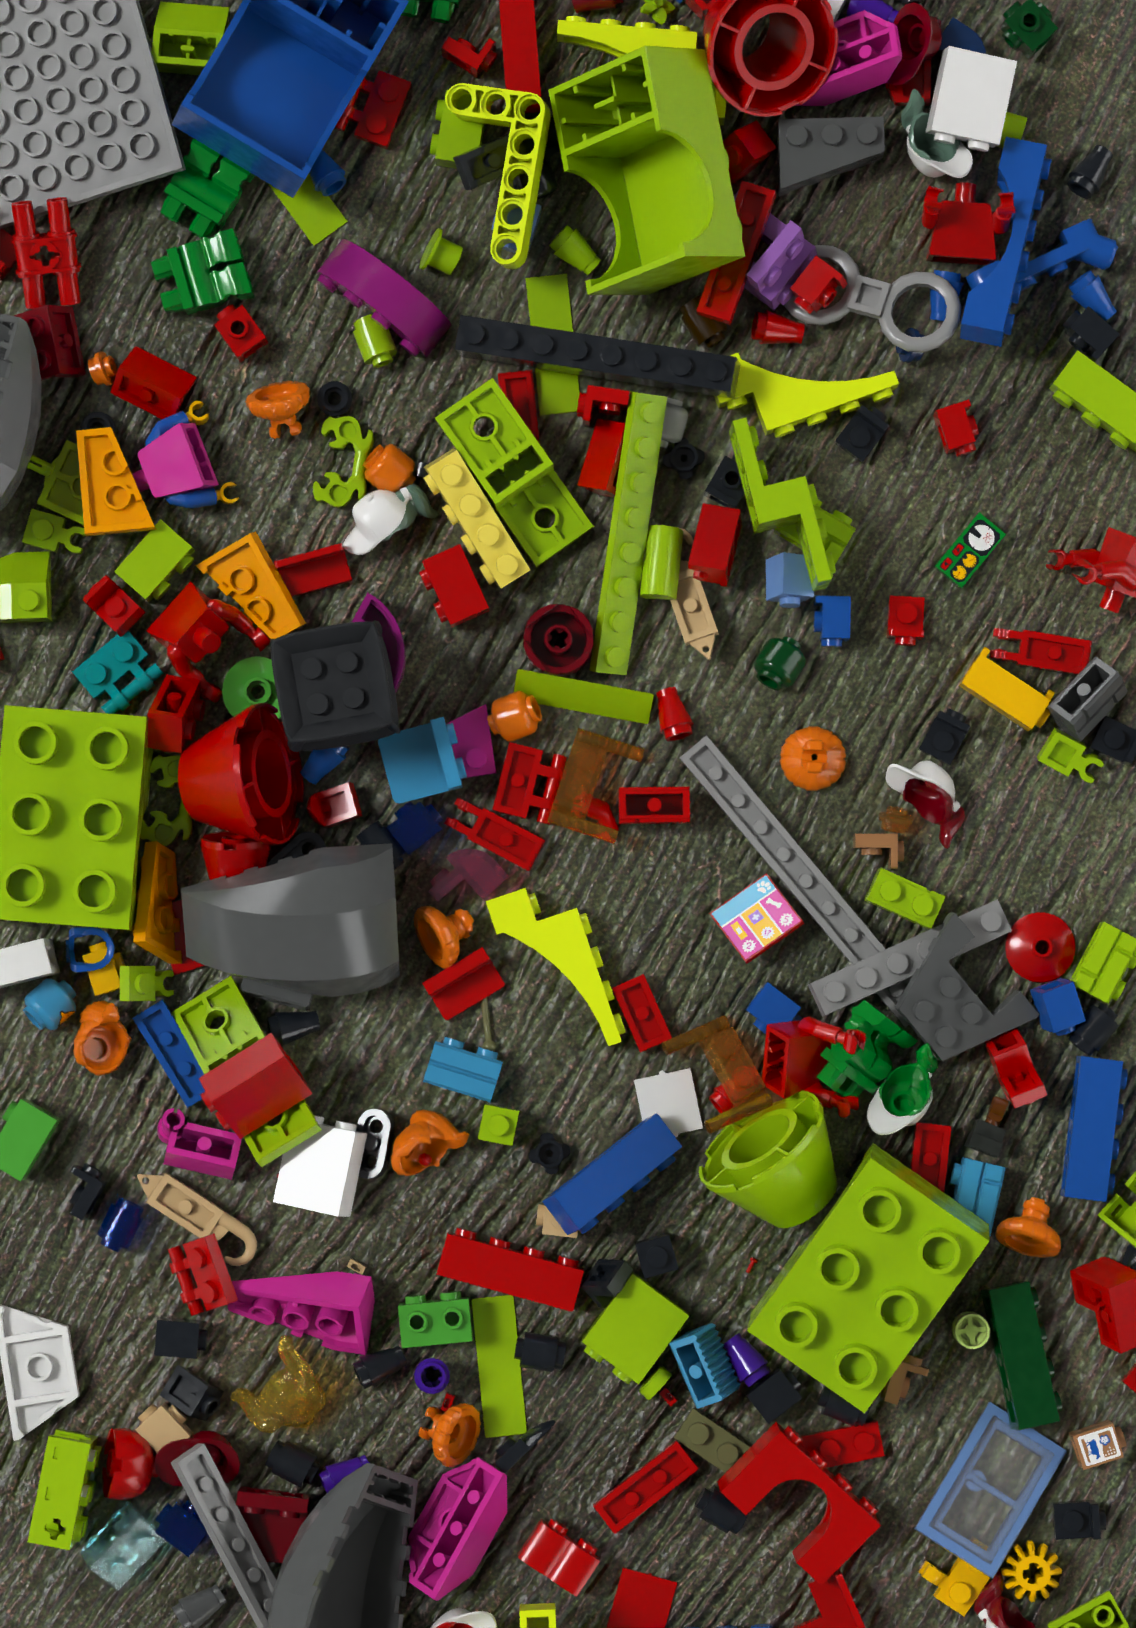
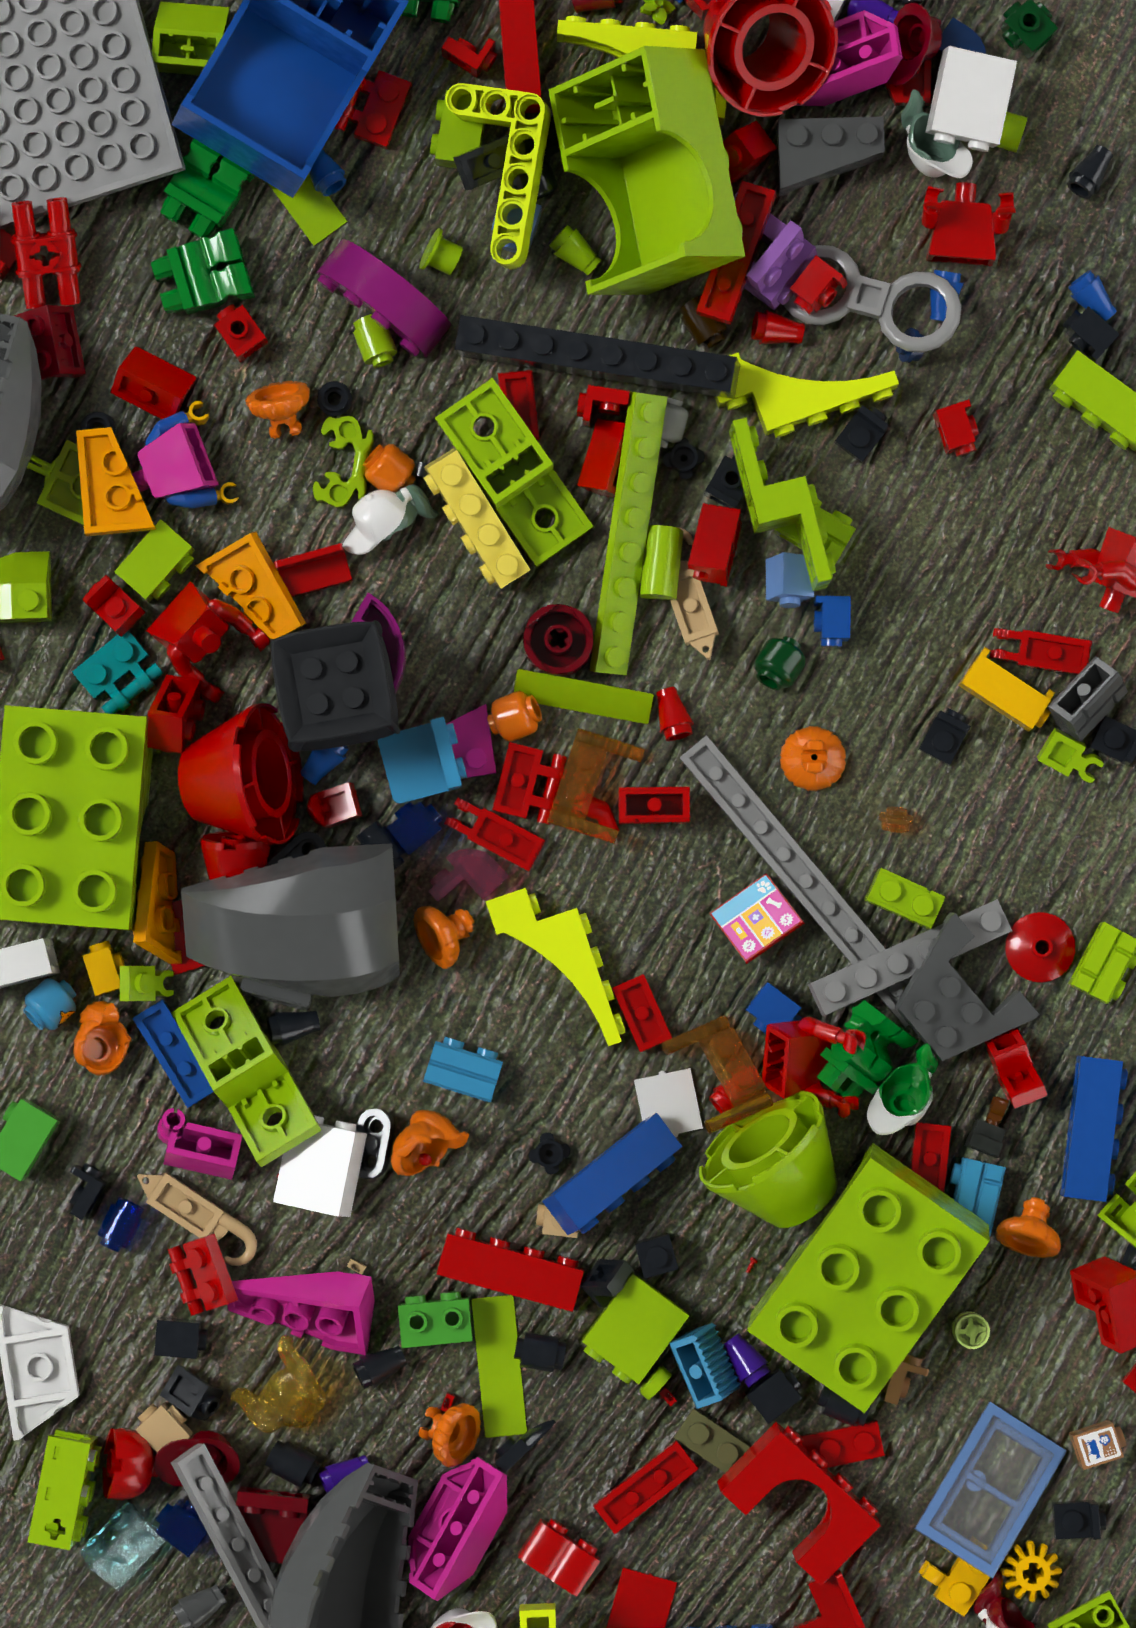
(48, 531): lime plate -> none
(76, 932): blue piece -> none
(102, 369): orange plate -> none
(163, 829): lime helmet -> none
(243, 678): bright green dish -> none
(254, 1086): red brick -> none
(431, 1385): dark purple cone -> none
(454, 585): red brick -> none
(464, 984): red panel -> none
(488, 1044): olive hinge -> none
(498, 1124): lime brick -> none
(551, 309): lime sticker -> none
(719, 1510): black brick -> none
(873, 843): medium nougat bracket -> none
(905, 619): red bracket -> none
(932, 795): dark red hair -> none
(970, 550): tile -> none
(989, 303): blue arch -> none
(1021, 1355): dark green brick -> none
(1058, 1006): blue brick -> none
(1078, 243): blue plate -> none
(1096, 1030): black brick -> none

